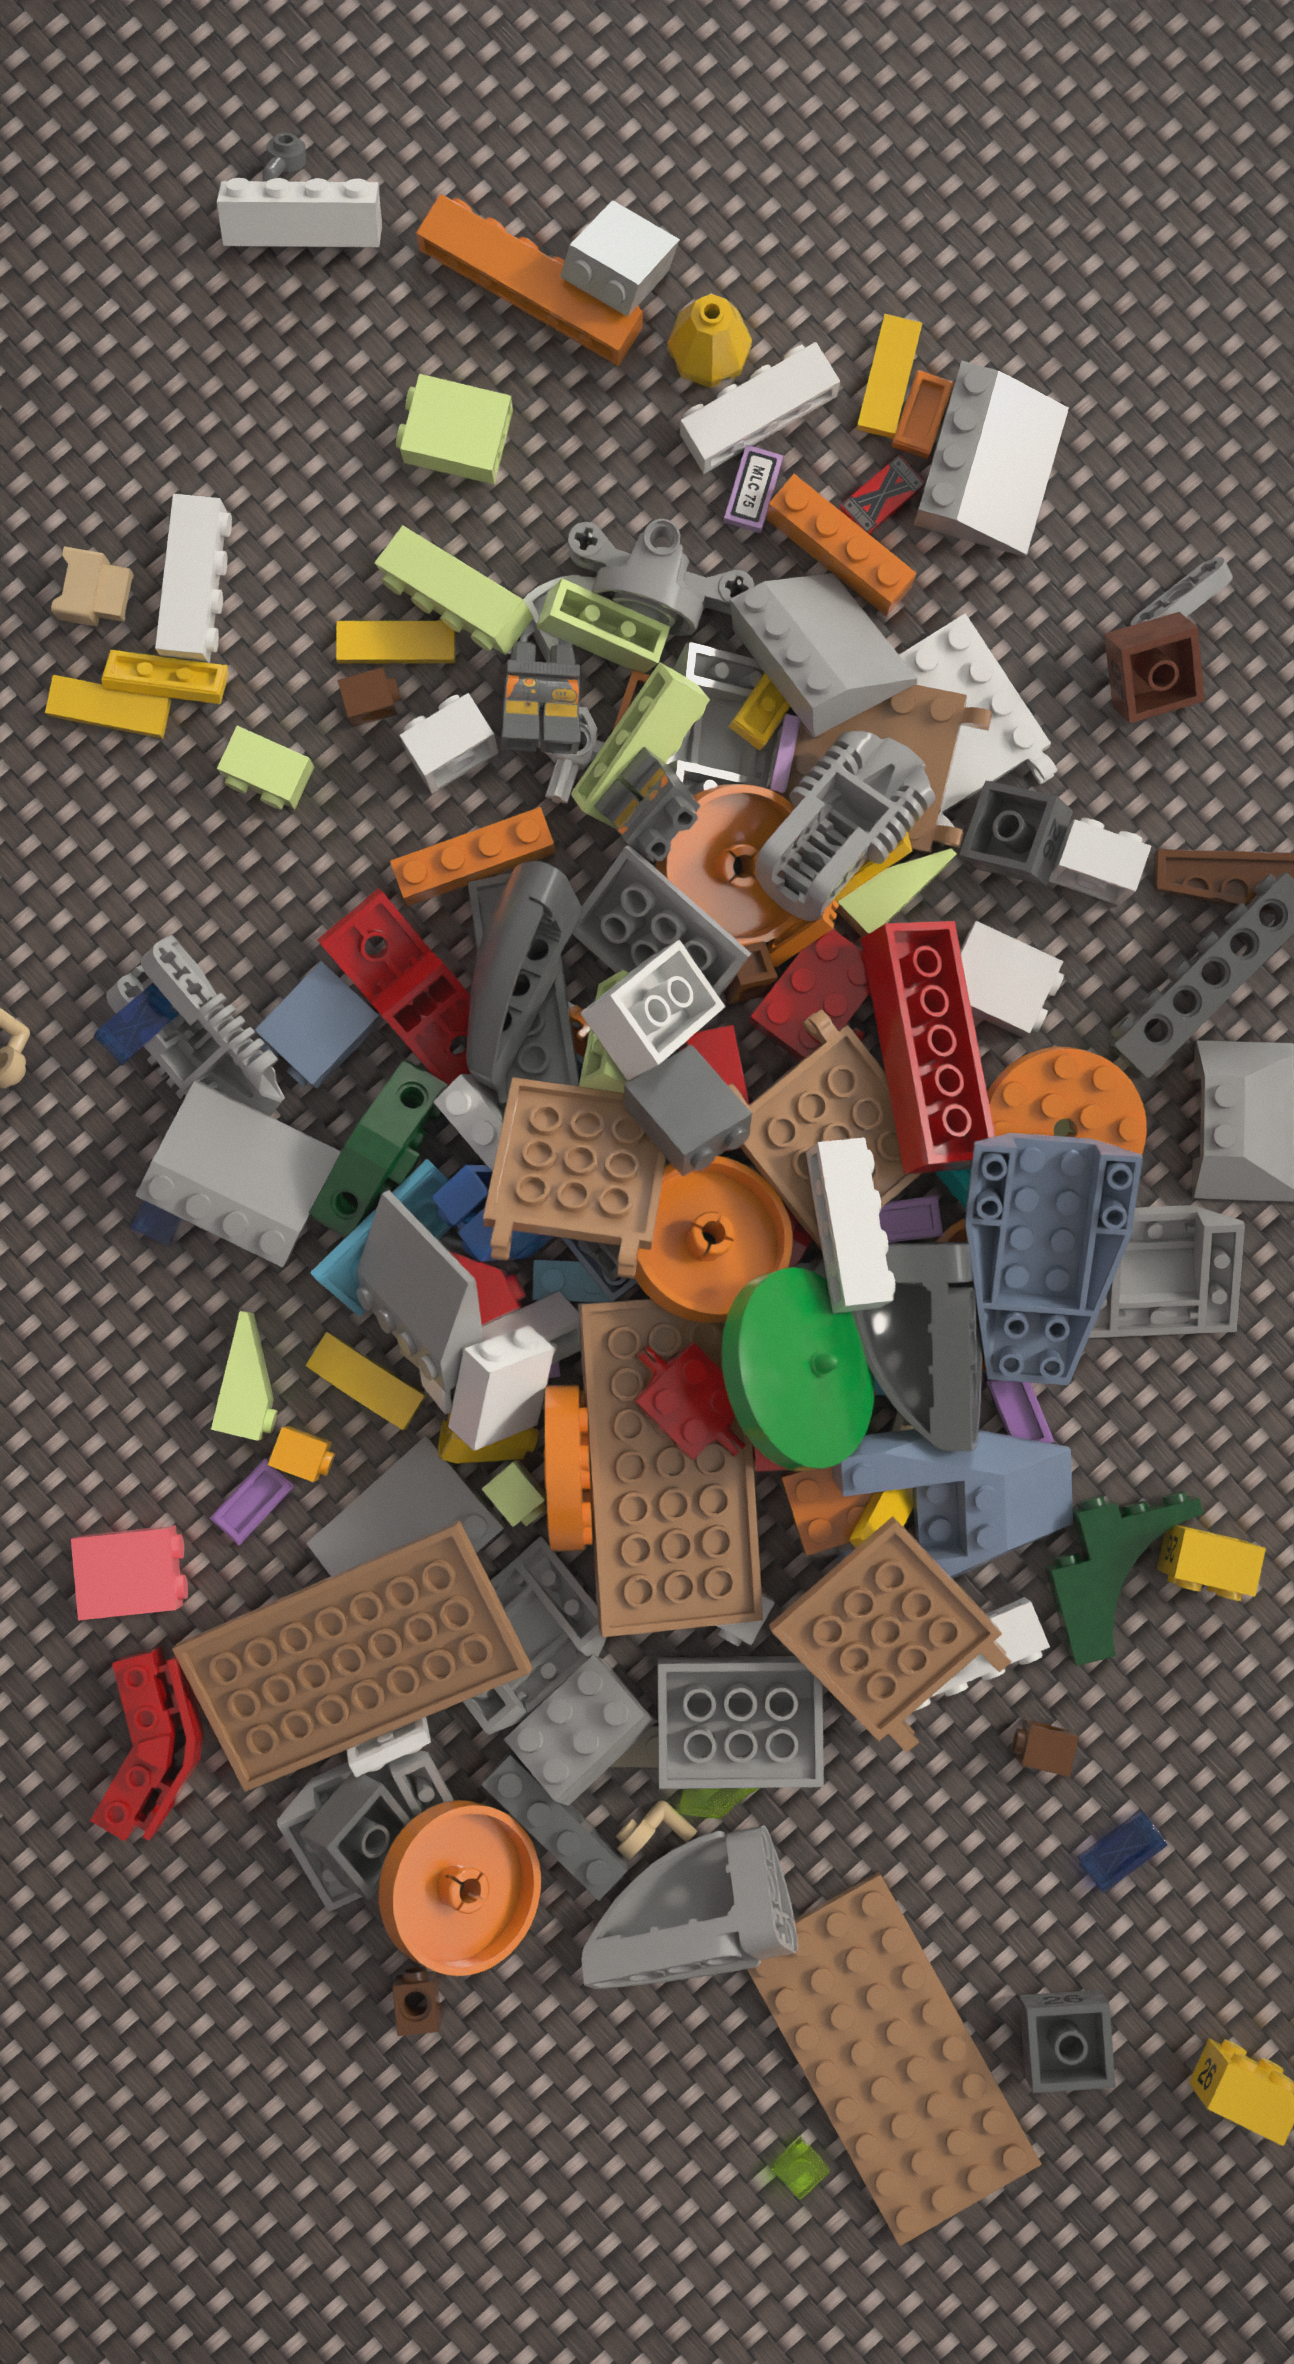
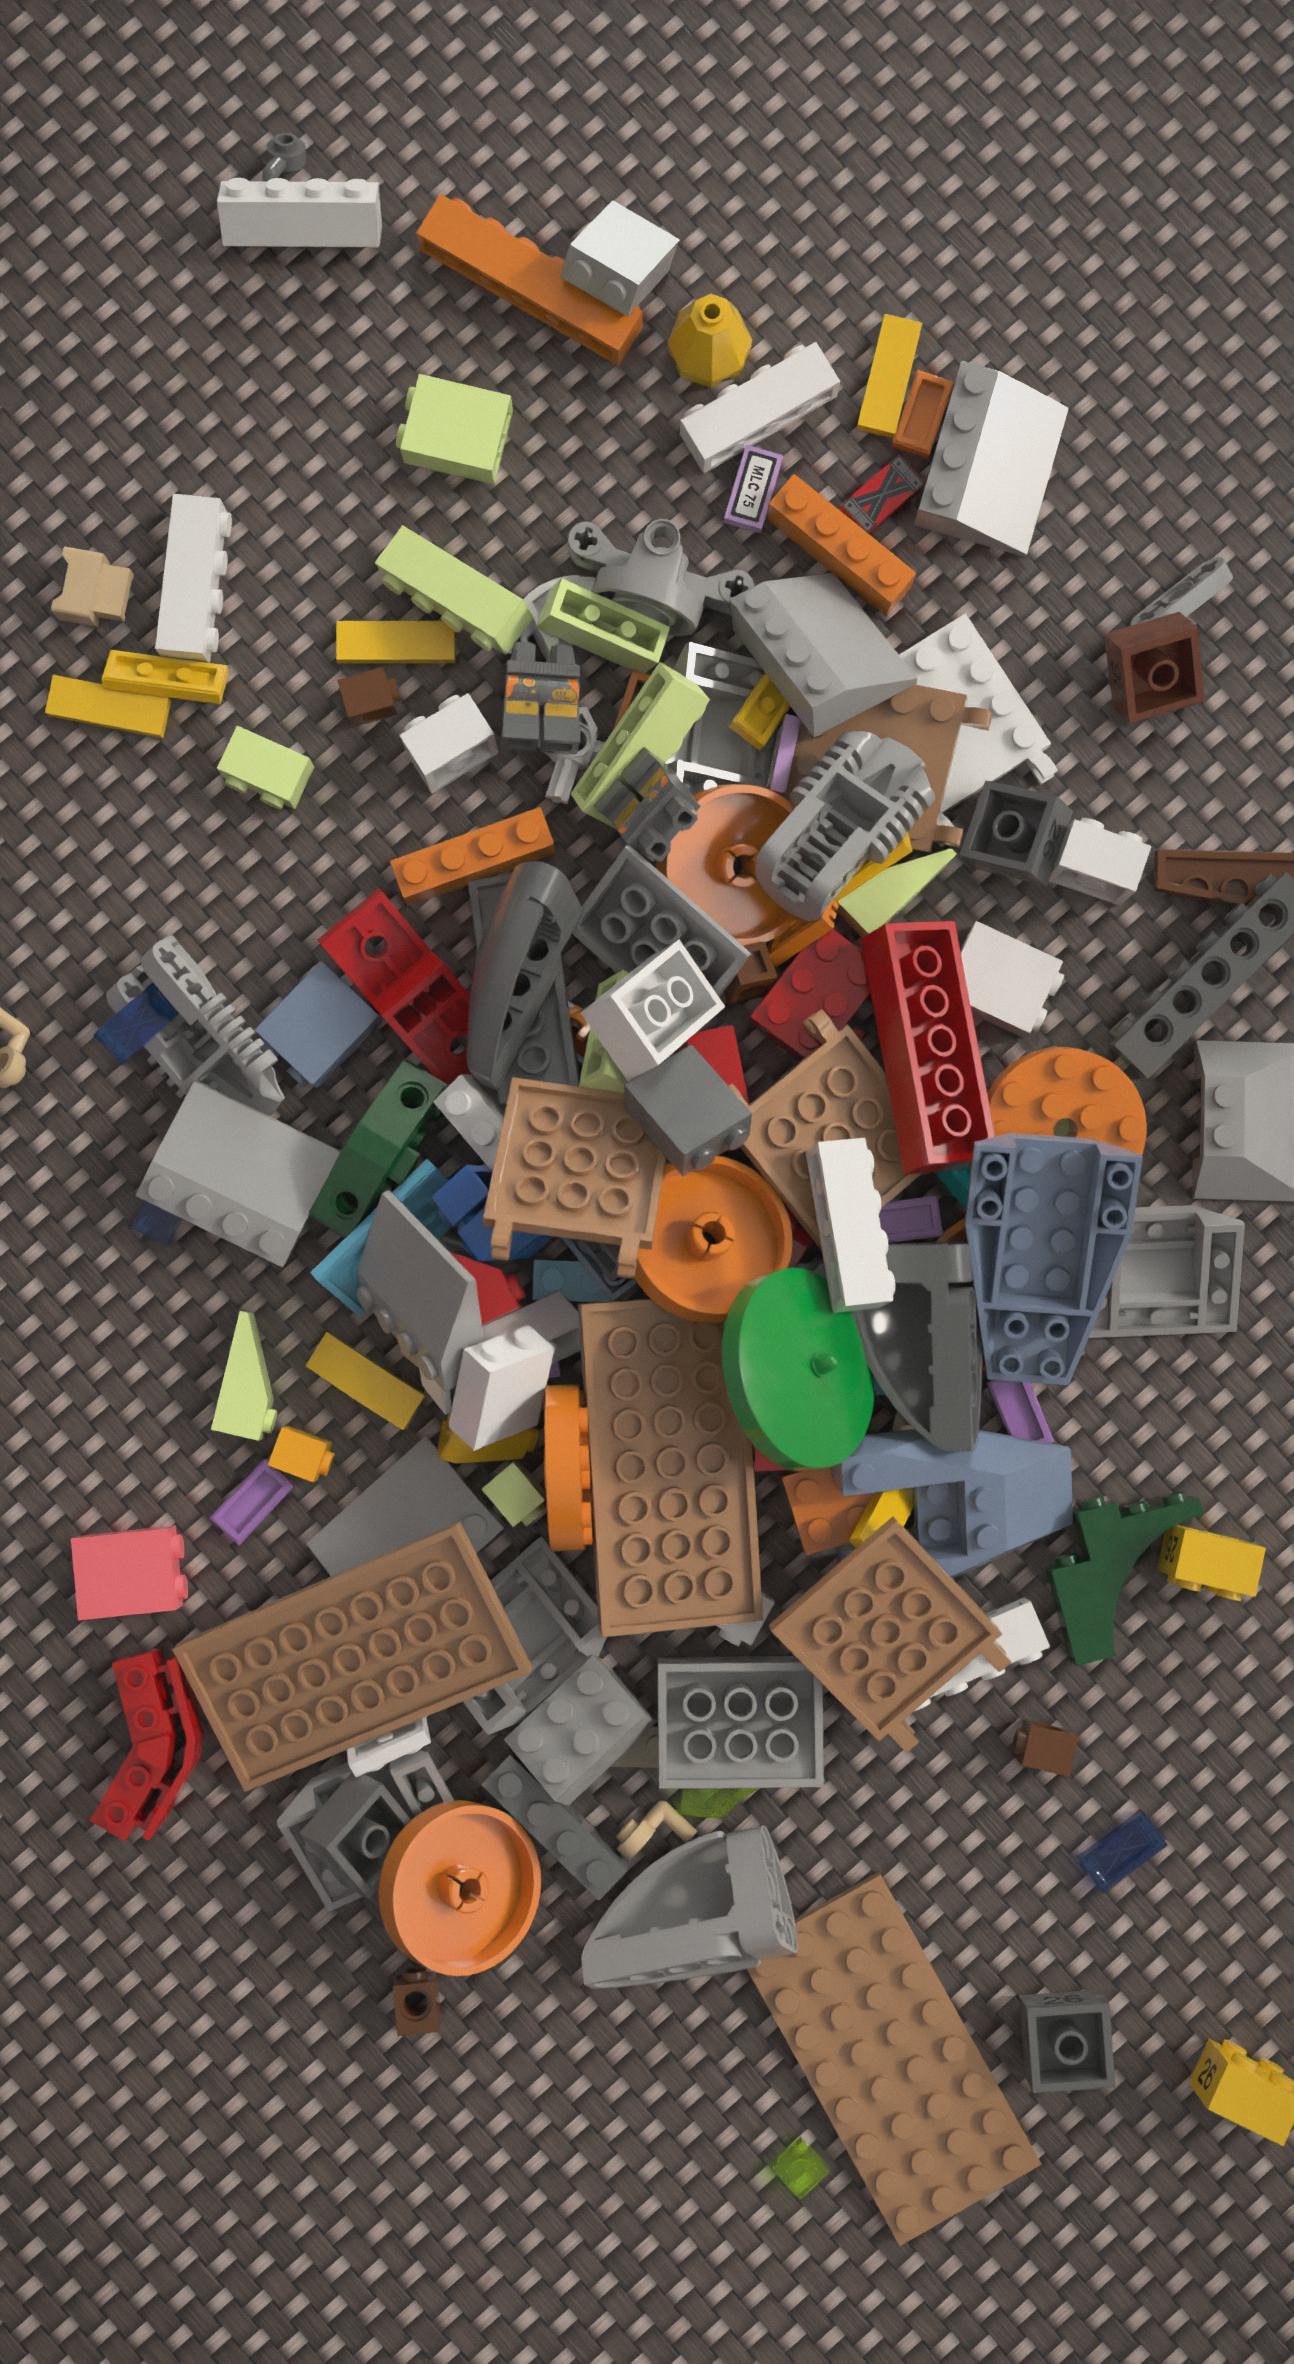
(688, 1400): red plate -> none

